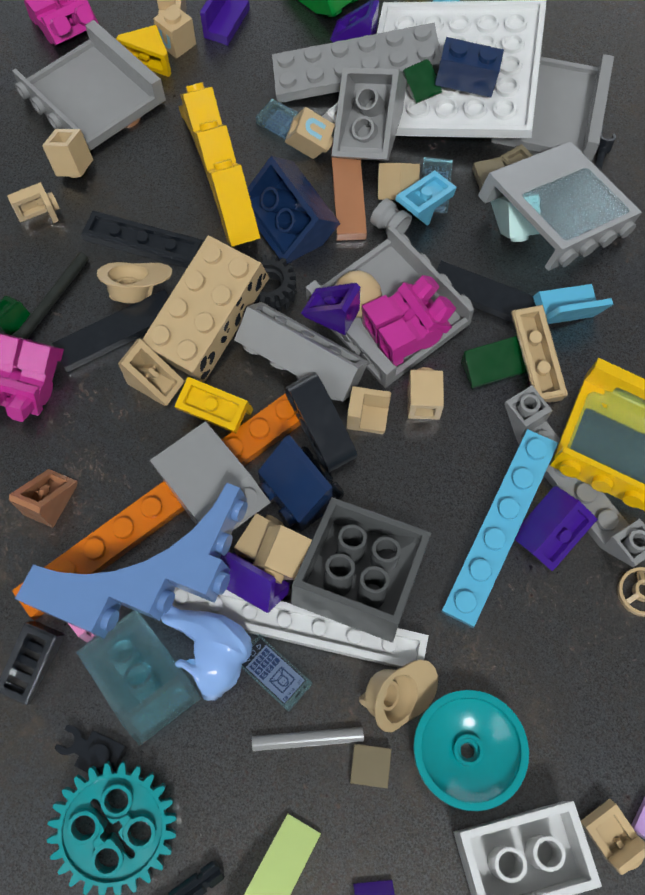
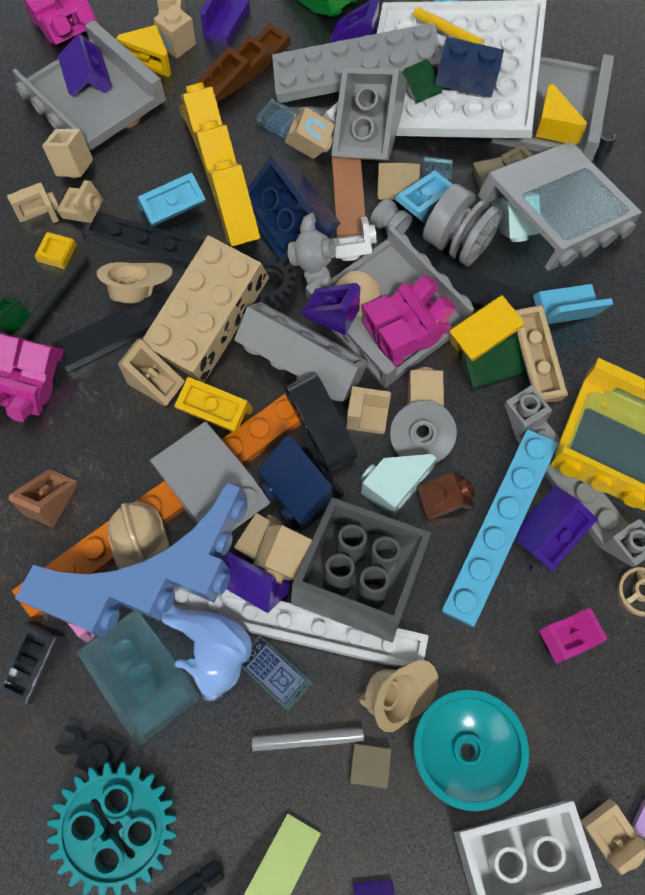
(55, 250): none -> yellow tile
(81, 203): none -> tan bracket
(83, 64): none -> dark purple panel
(136, 534): none -> tan piece
(171, 199): none -> medium azure panel
(240, 66): none -> reddish brown slope
(312, 252): none -> light grey piece
(351, 247): none -> white bracket
(395, 480): none -> light aqua slope
(438, 439): none -> light grey dish
(446, 26): none -> yellow bar
(446, 494): none -> copper bracket
(462, 224): none -> light grey wheel
(486, 328): none -> yellow panel
(559, 119): none -> yellow slope
(573, 635): none -> dark pink bracket

